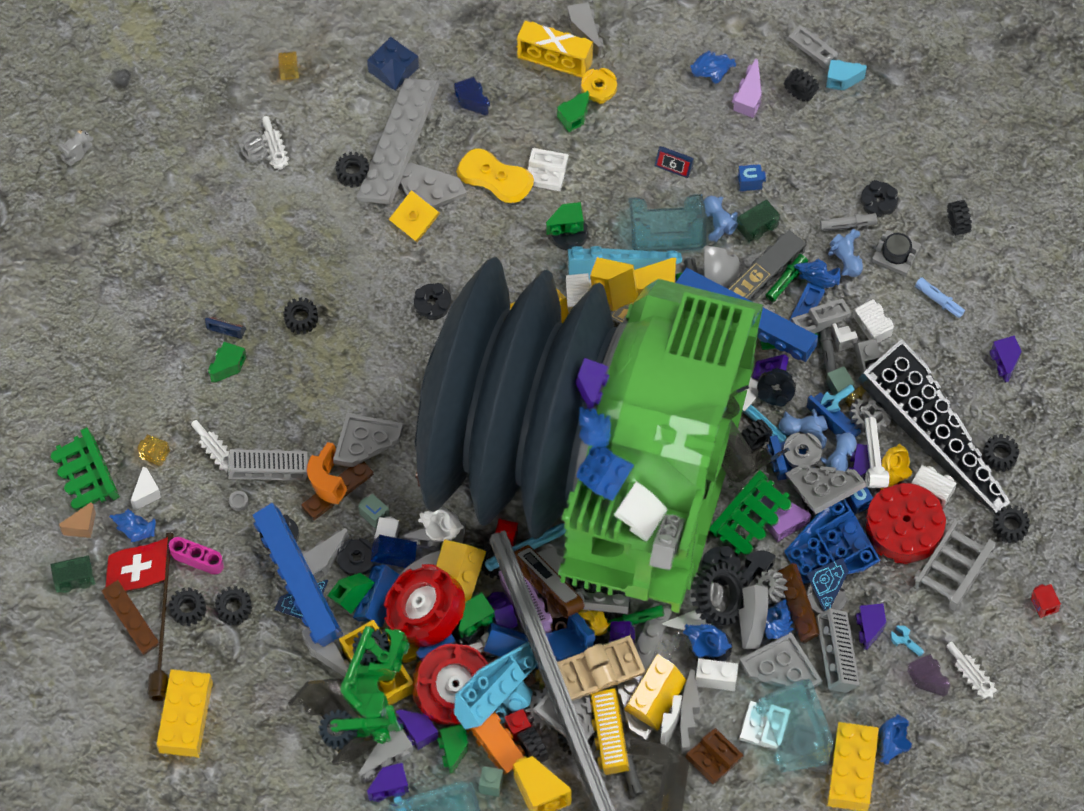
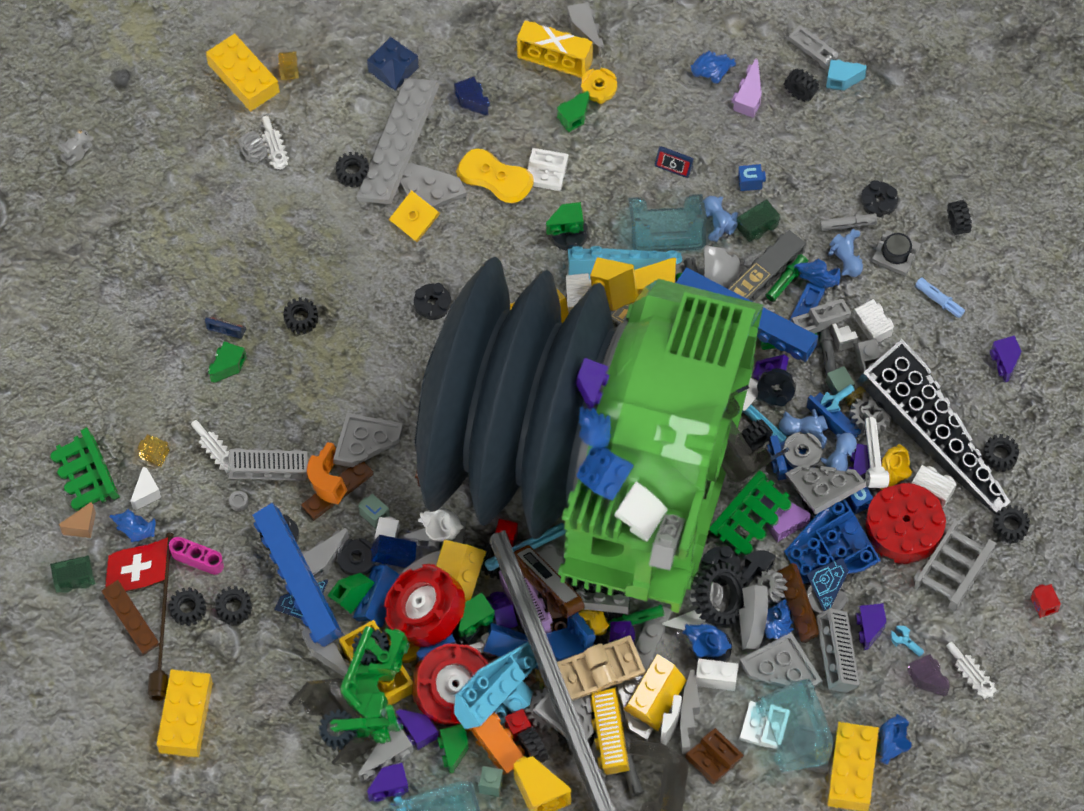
(242, 72): none -> yellow brick

